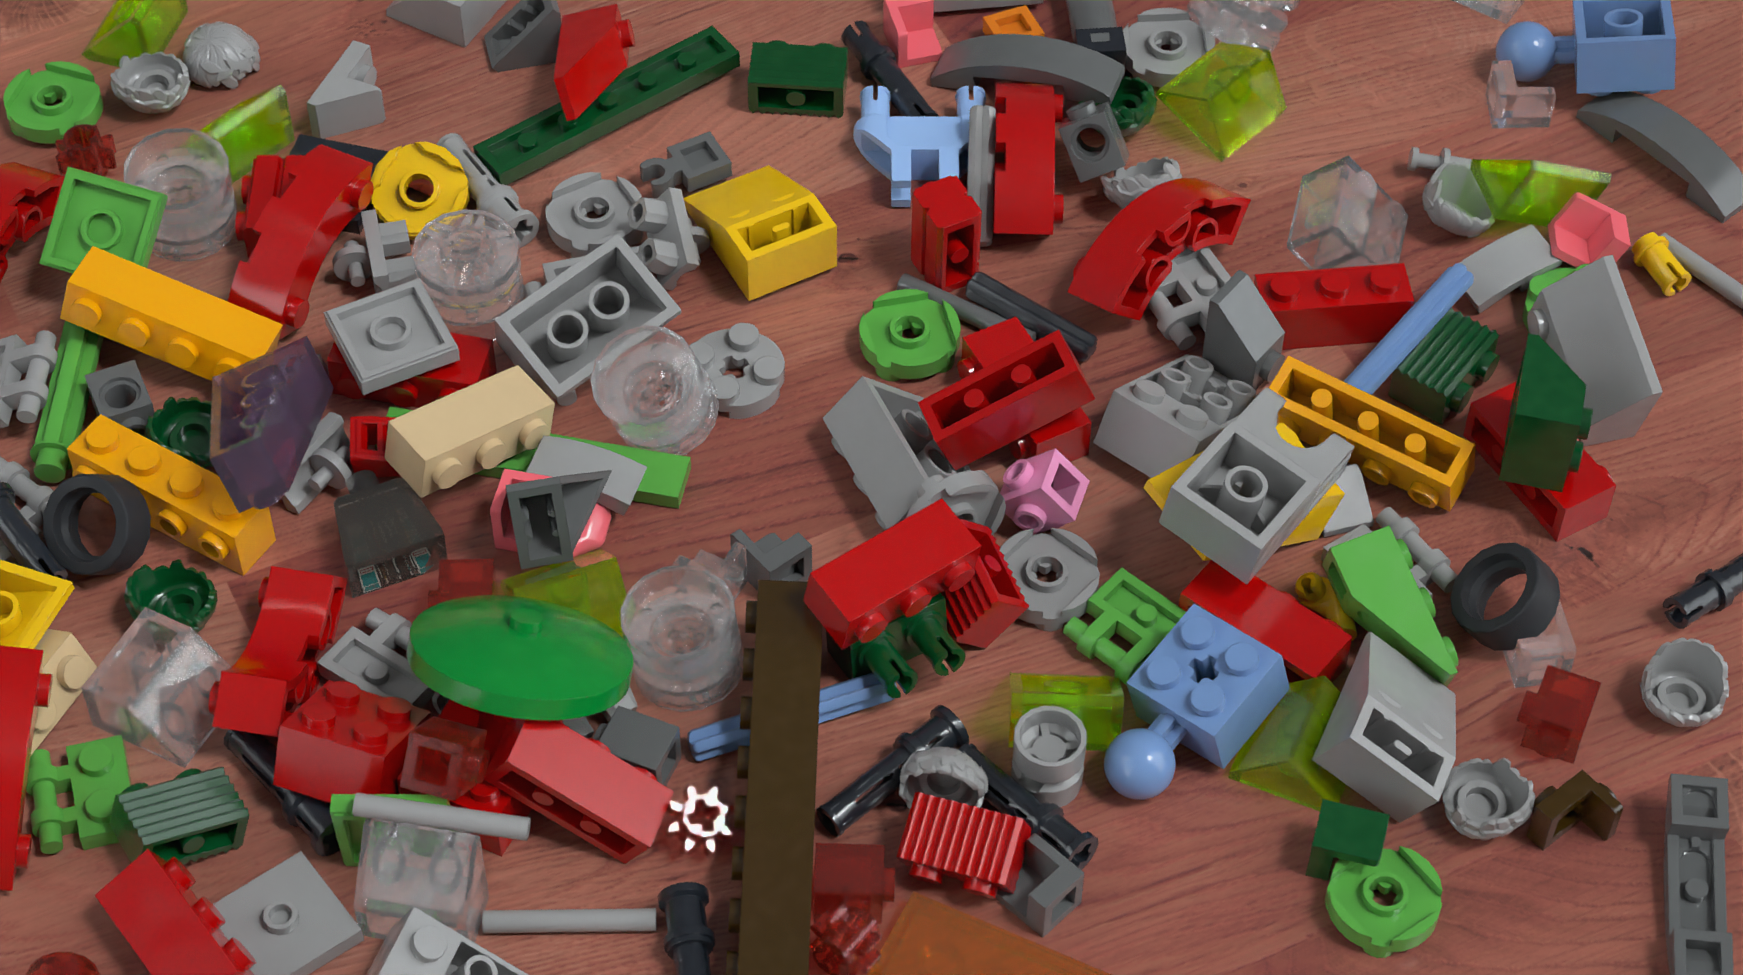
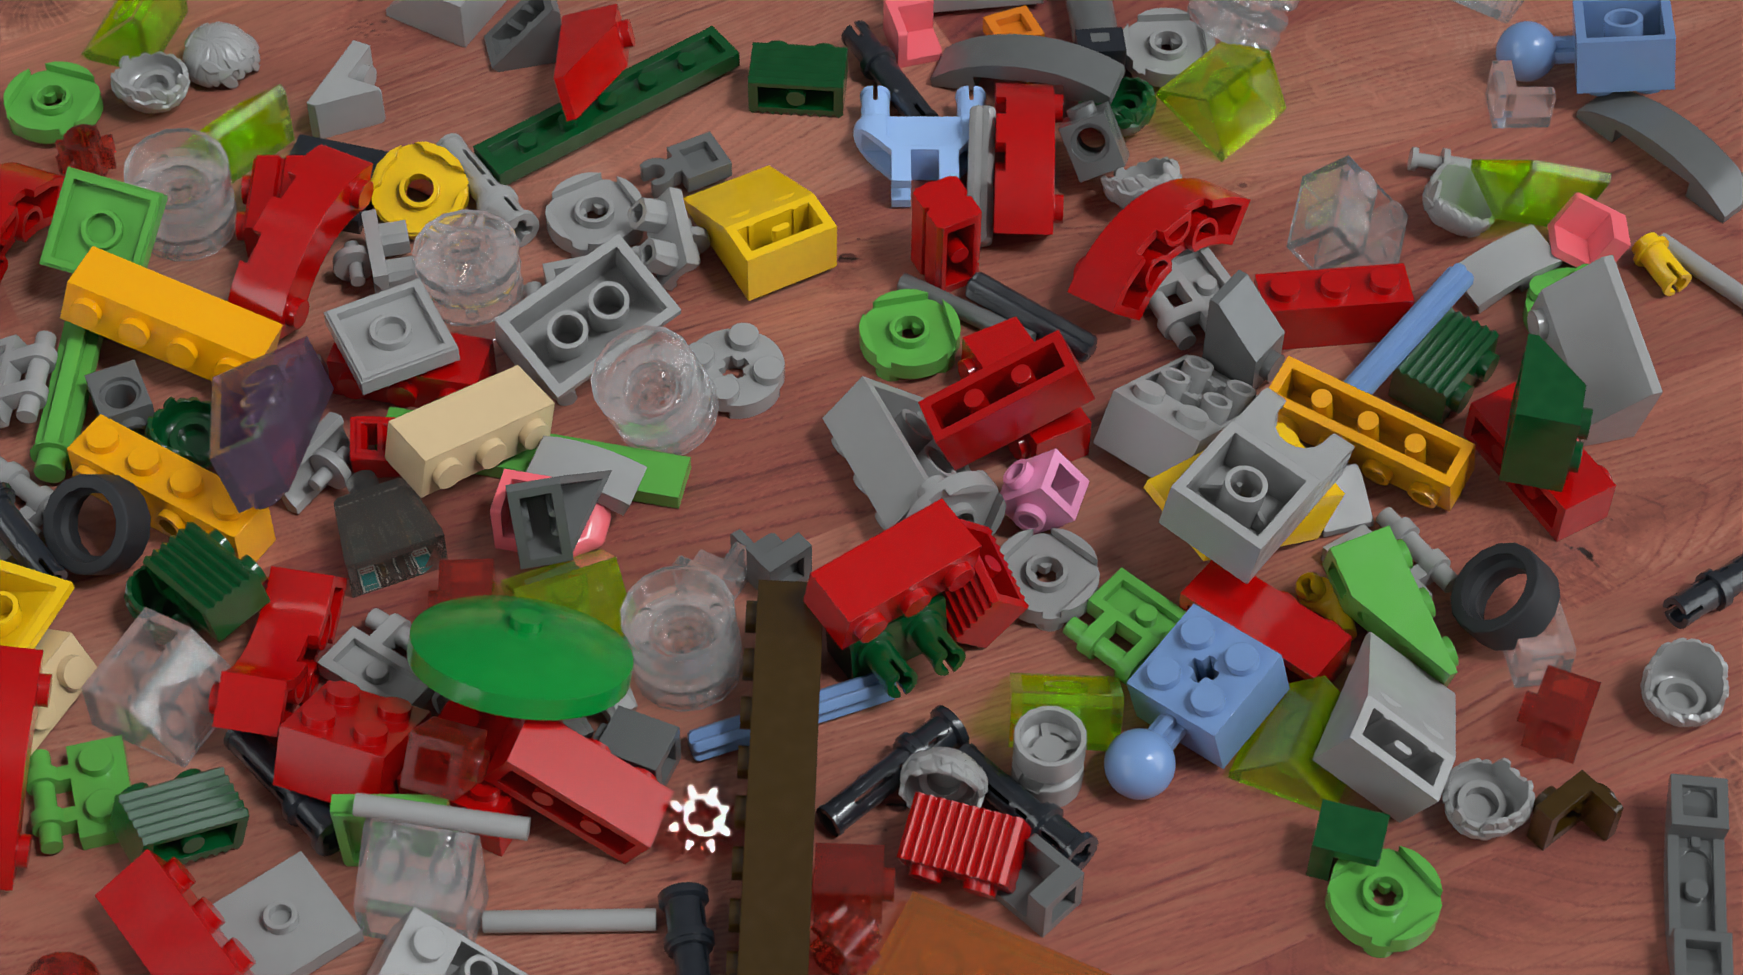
(207, 579): none -> dark green brick

